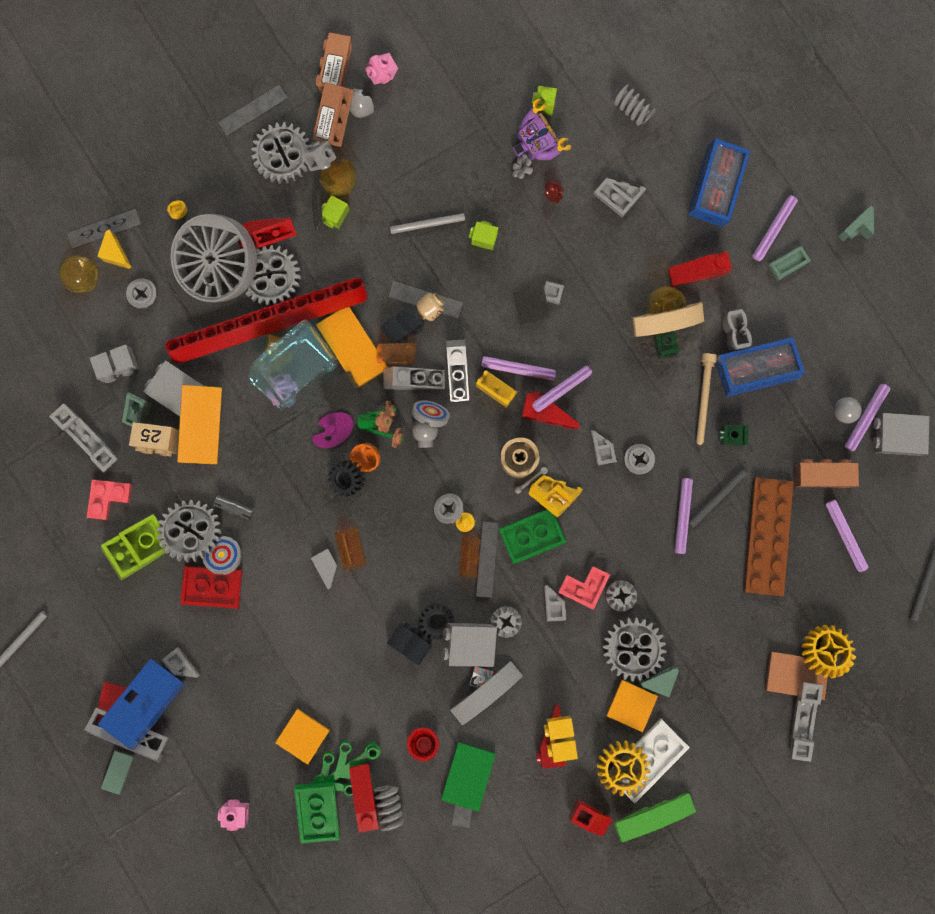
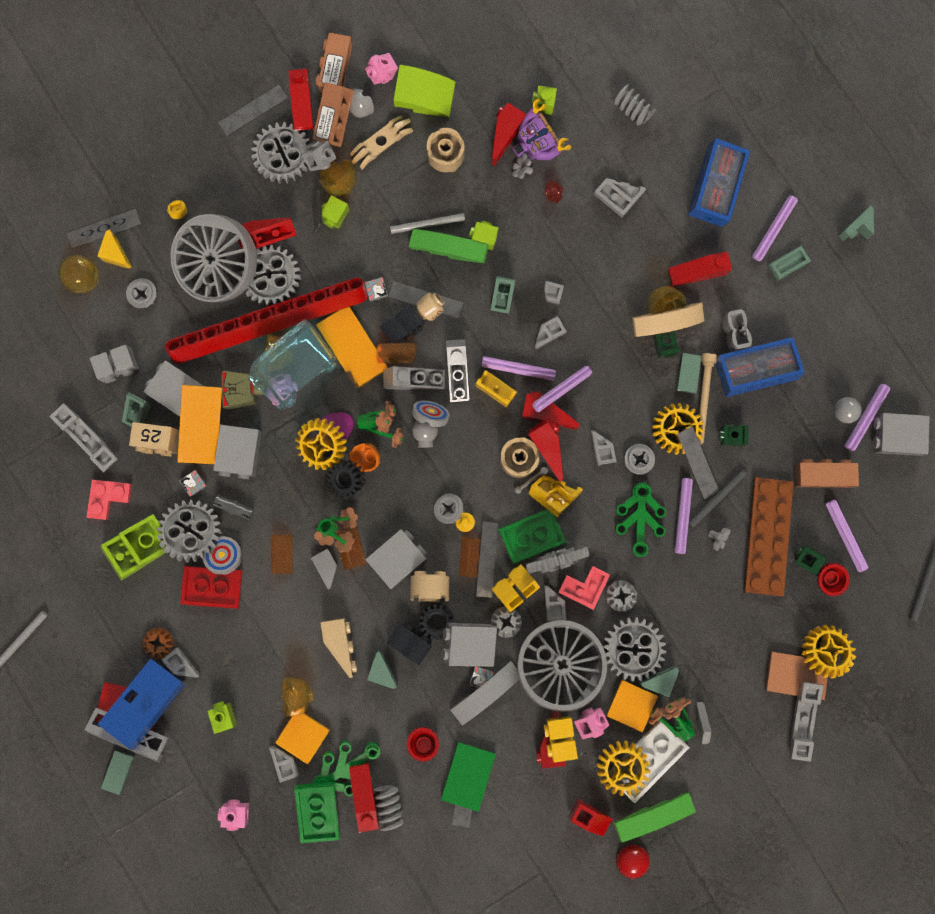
(165, 638): none -> dark orange gear
(193, 483): none -> tile
(222, 717): none -> lime brick
(237, 451): none -> light grey brick
(238, 390): none -> olive torso
(281, 554): none -> clear orange slope
(284, 764): none -> light grey tile
(296, 696): none -> clear yellow cylinder
(301, 99): none -> red slope
(316, 458): none -> yellow gear
(327, 530): none -> nougat plant
(337, 641): none -> tan slope
(371, 146): none -> tan piece
(376, 289): none -> tile
(381, 672): none -> sand green slope
(397, 558): none -> light grey brick
(424, 91): none -> lime slope
(429, 587): none -> tan brick
(437, 143): none -> tan brick
(448, 245): none -> bright green slope
(502, 294): none -> sand green slope
(507, 127): none -> red slope
(523, 581): none -> yellow piece
(547, 440): none -> red slope
(550, 331): none -> light grey tile
(552, 560): none -> light grey gear
(591, 723): none -> bright pink brick
(594, 685): none -> light grey piece
(633, 861): none -> red hat
(641, 516): none -> green plant
(675, 420): none -> yellow gear
(683, 727): none -> plant
(689, 373): none -> sand green tile
(698, 462): none -> flat silver sticker
(703, 723): none -> light grey tile
(719, 538): none -> light grey plant
(812, 565): none -> dark green brick
(833, 579): none -> red hat

